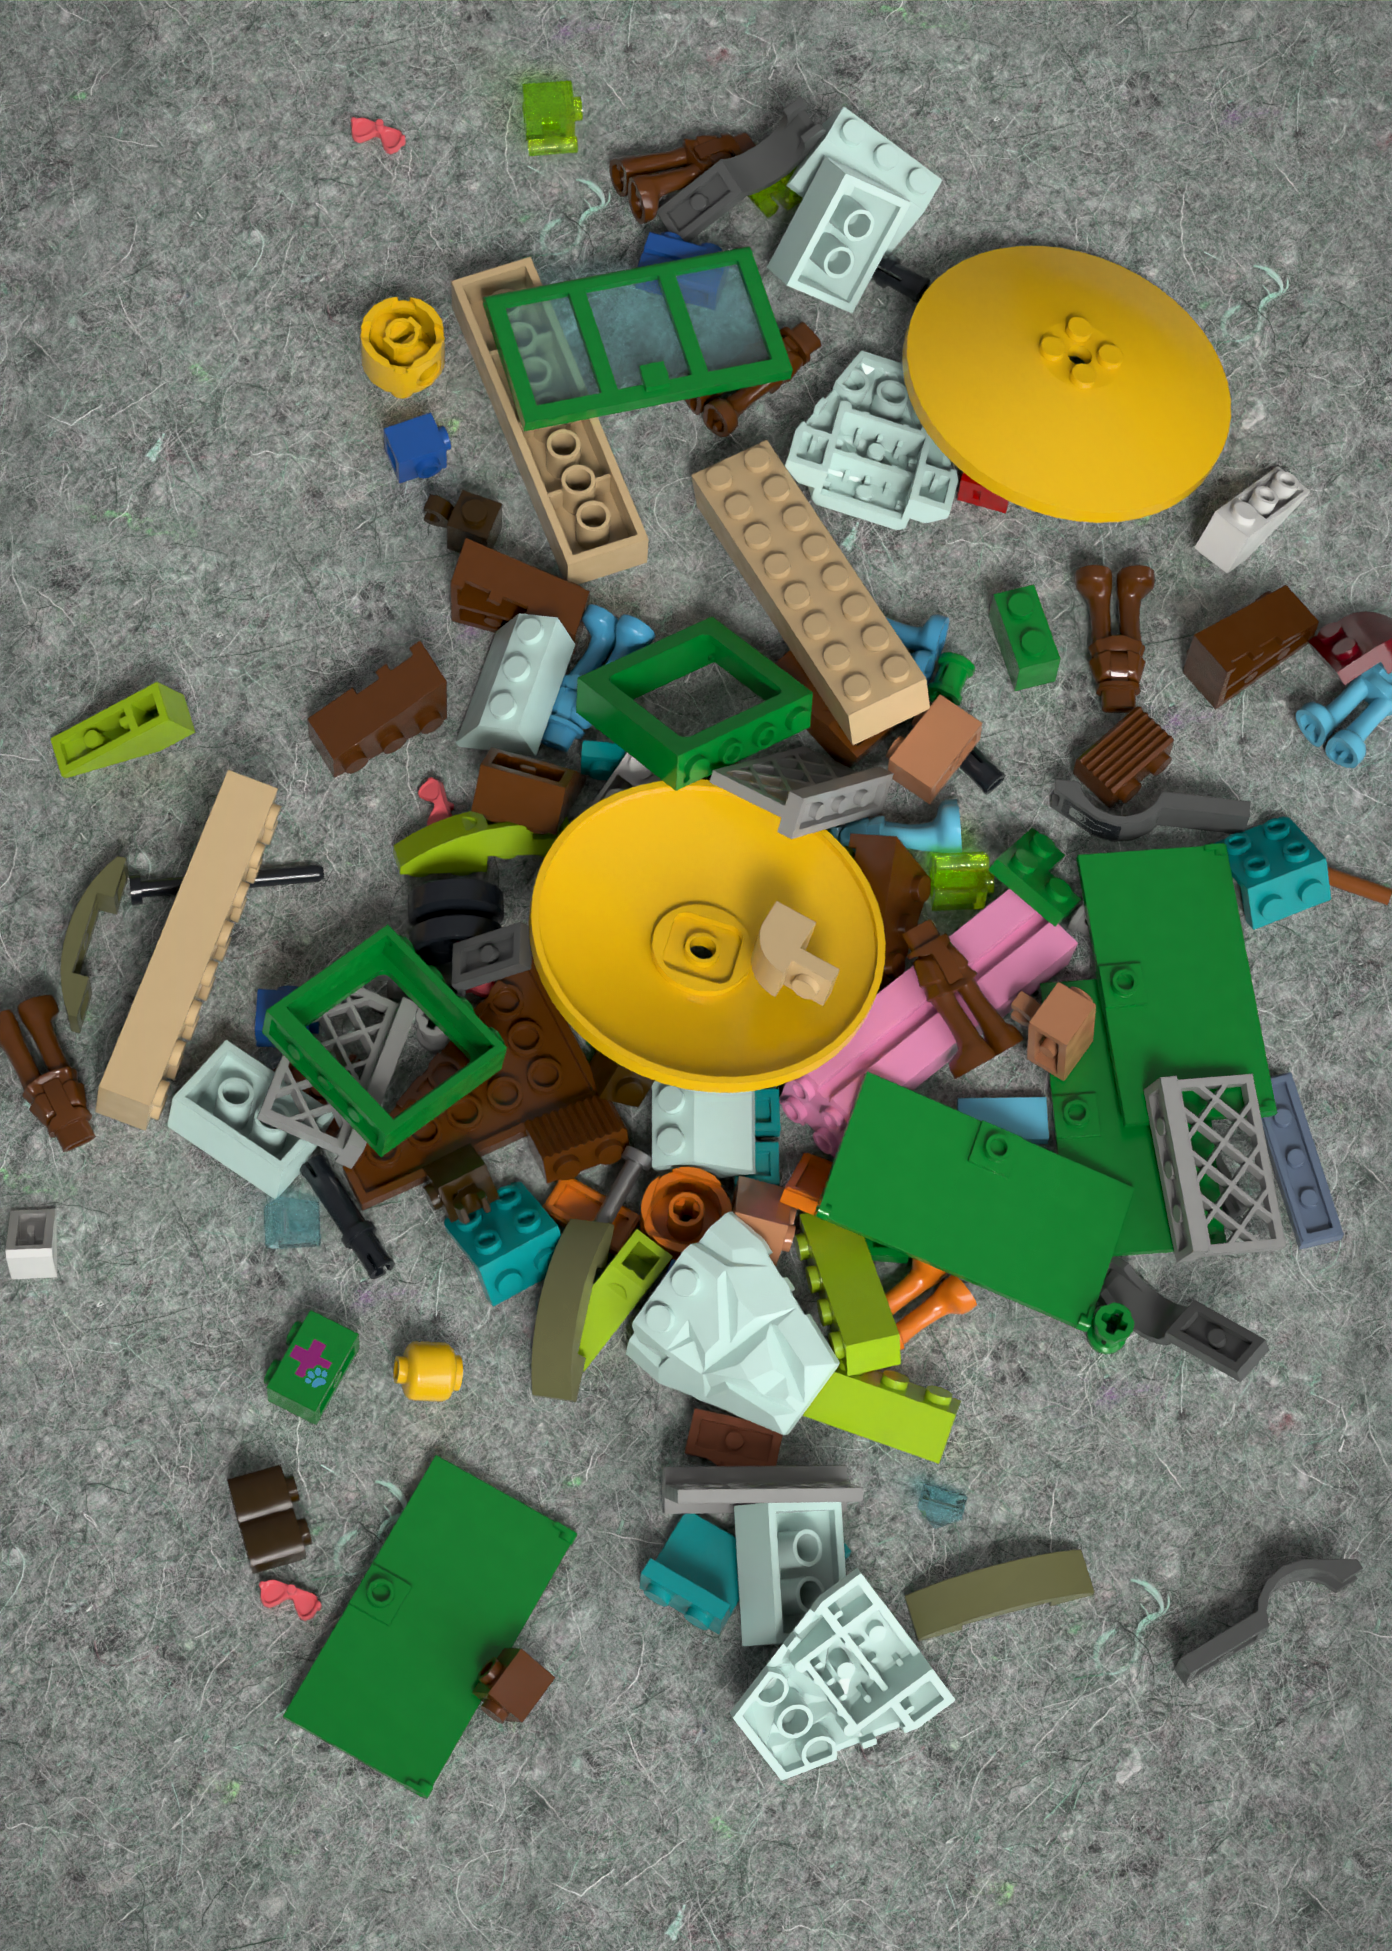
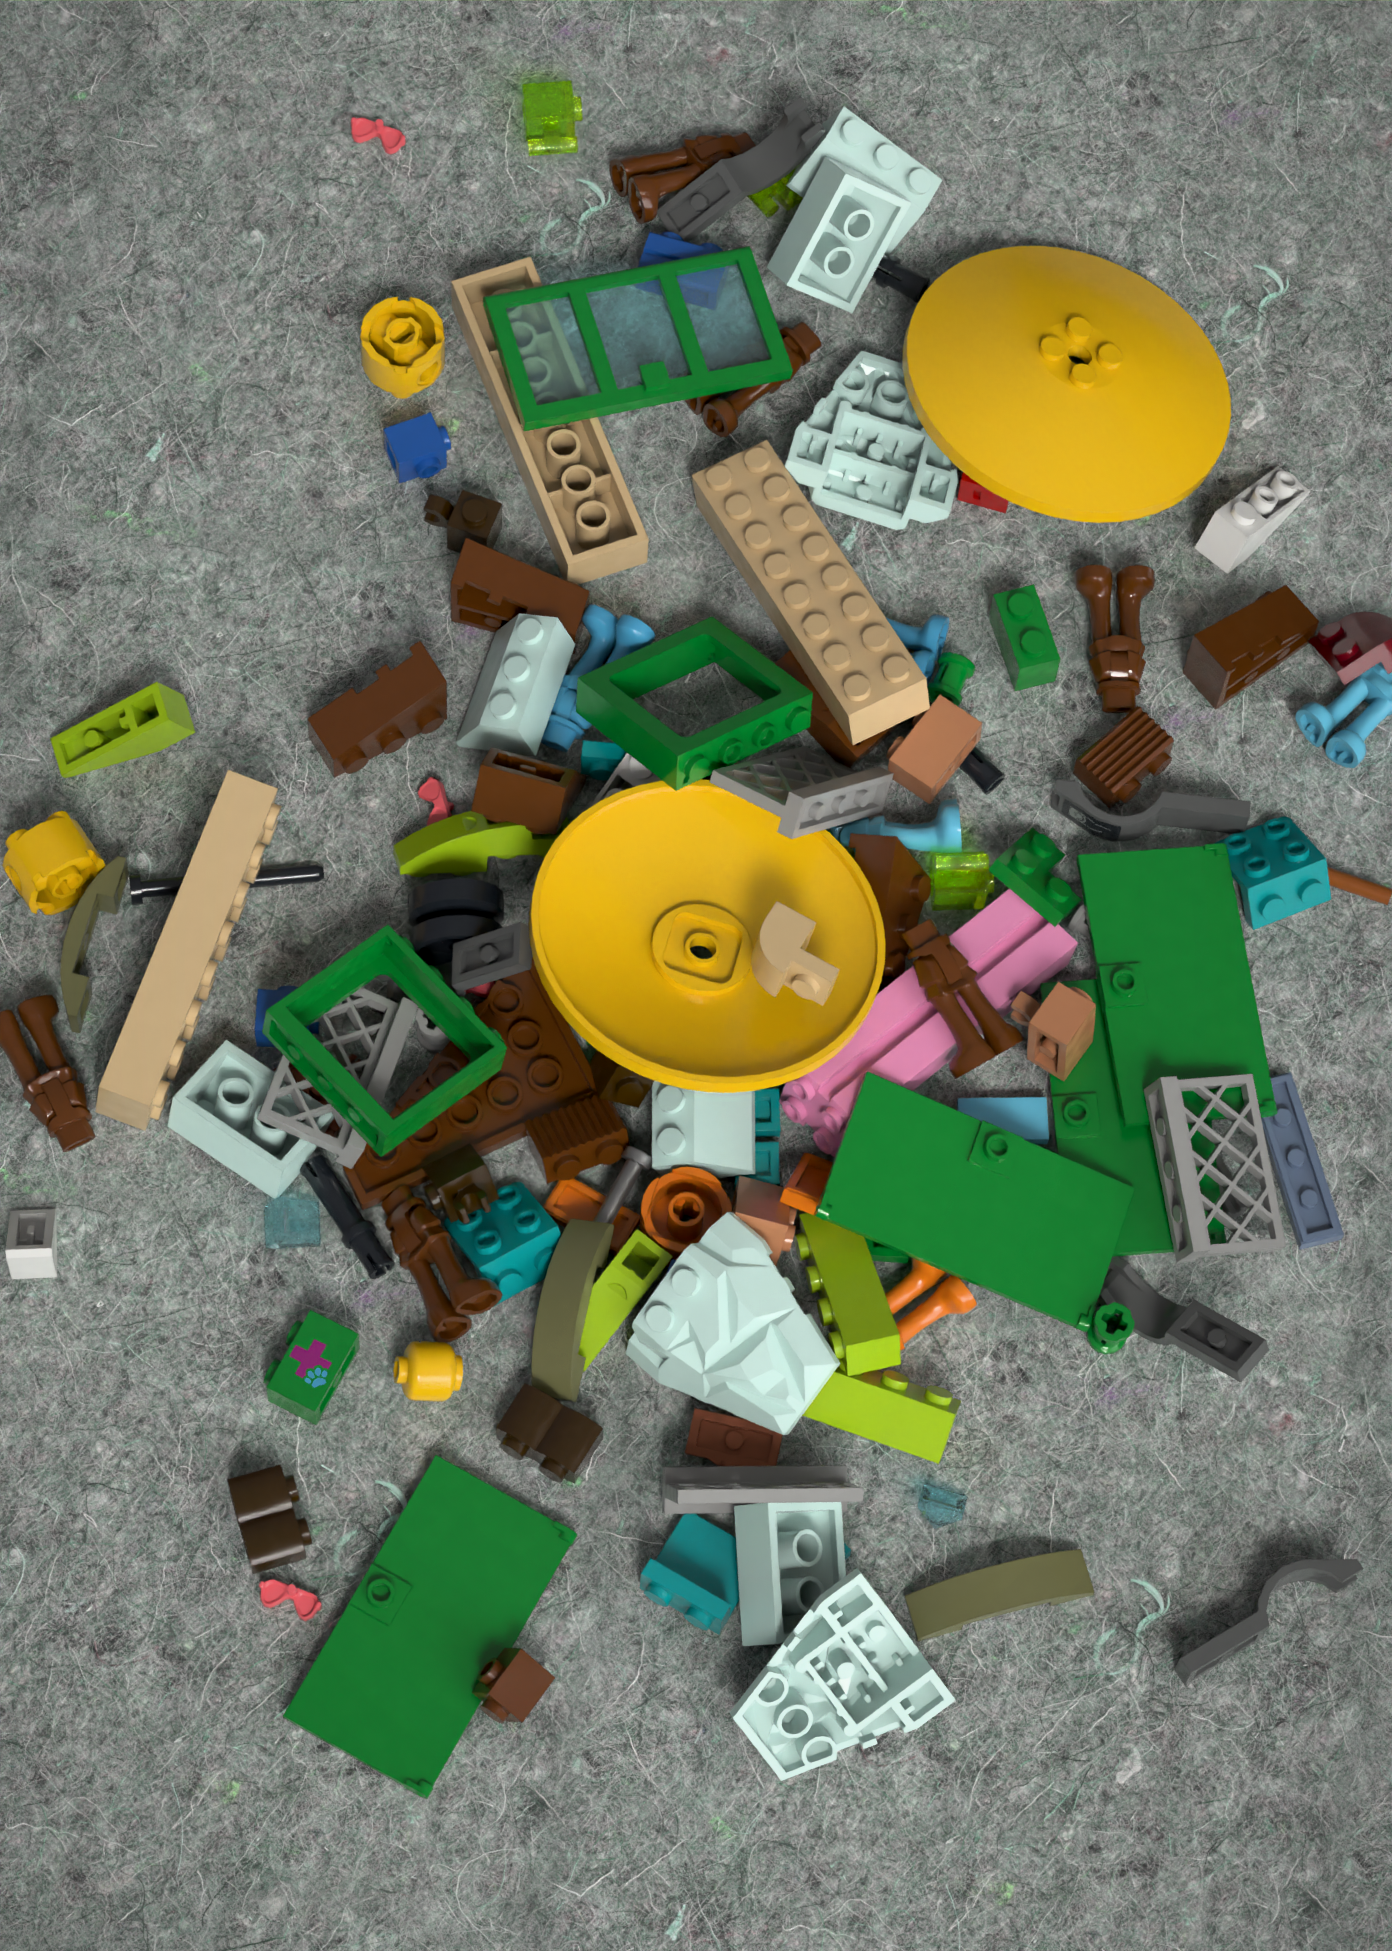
(52, 863): none -> yellow brick
(422, 1240): none -> reddish brown piece
(549, 1434): none -> dark brown brick

